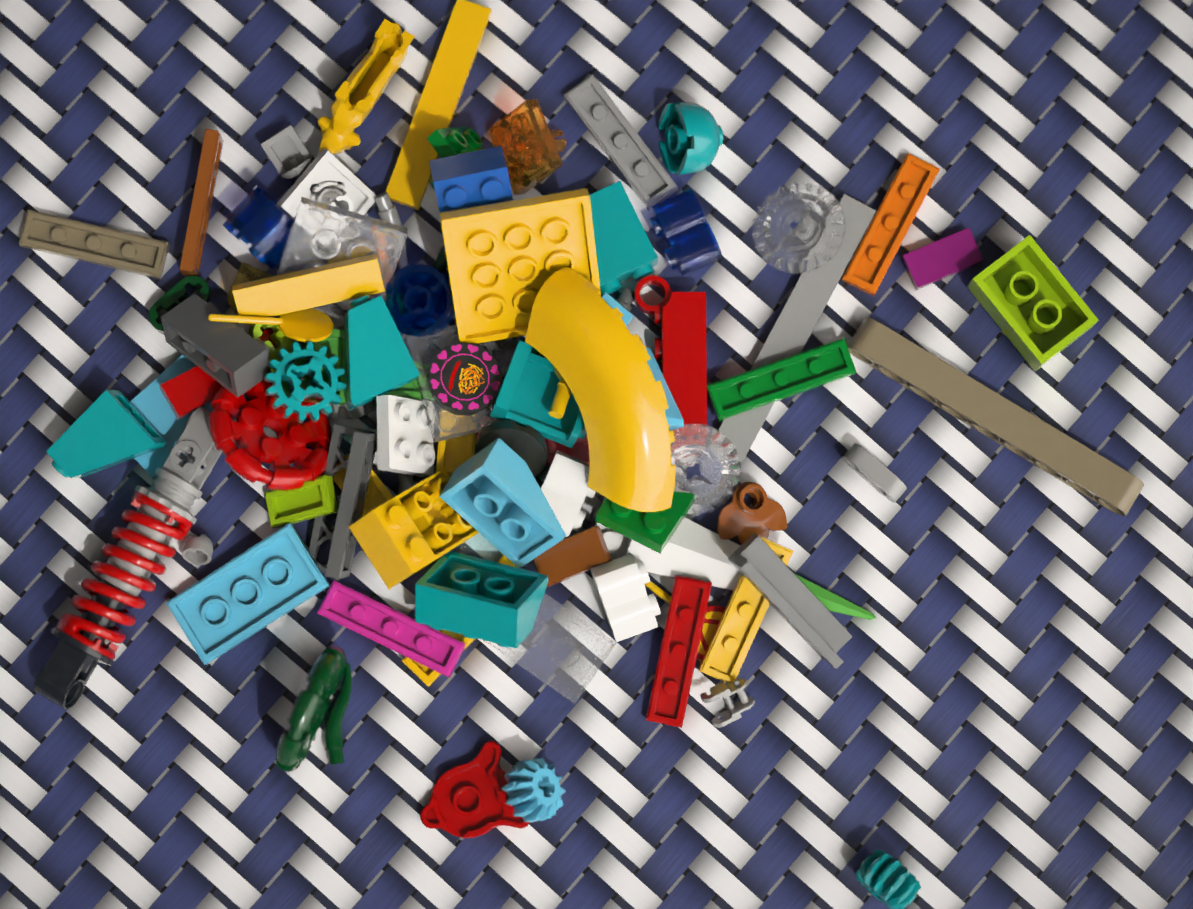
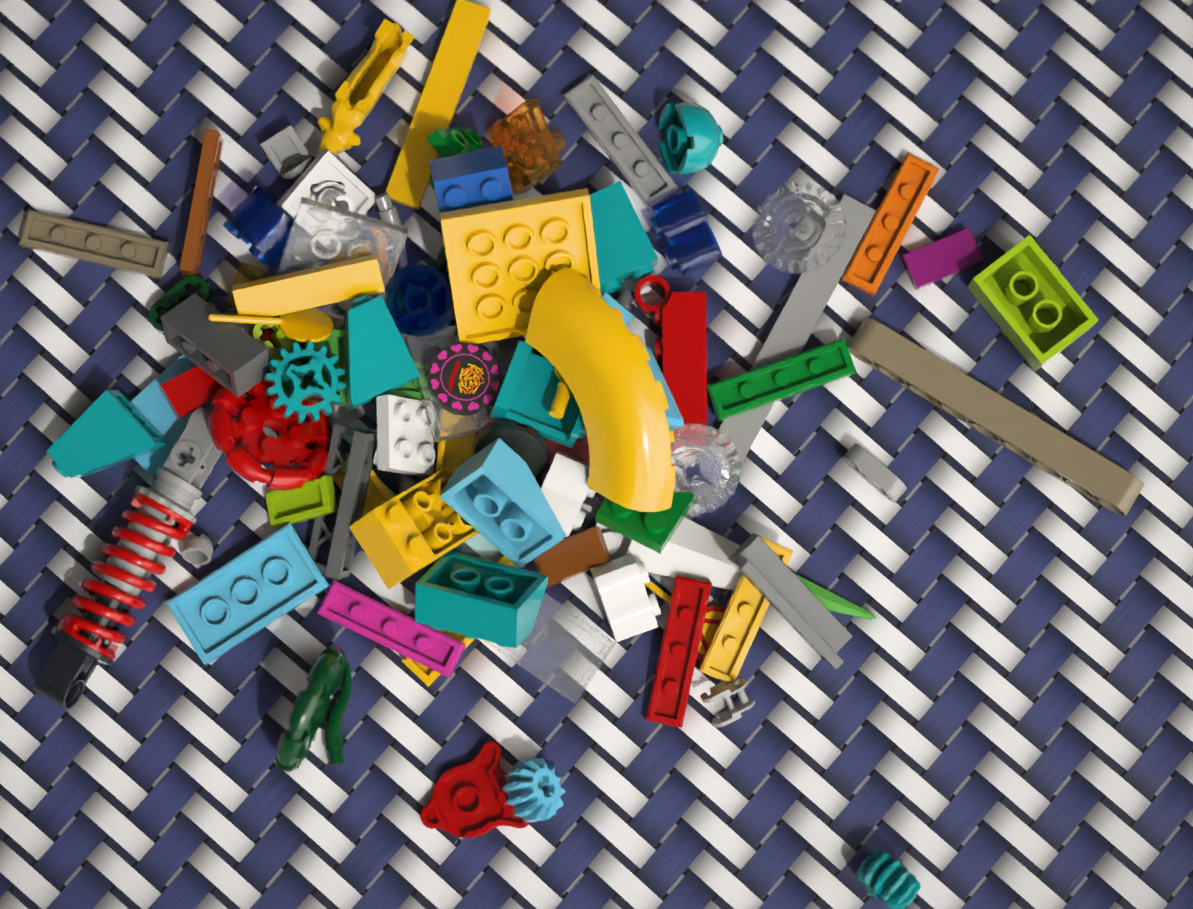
(743, 521): dark orange plate -> none

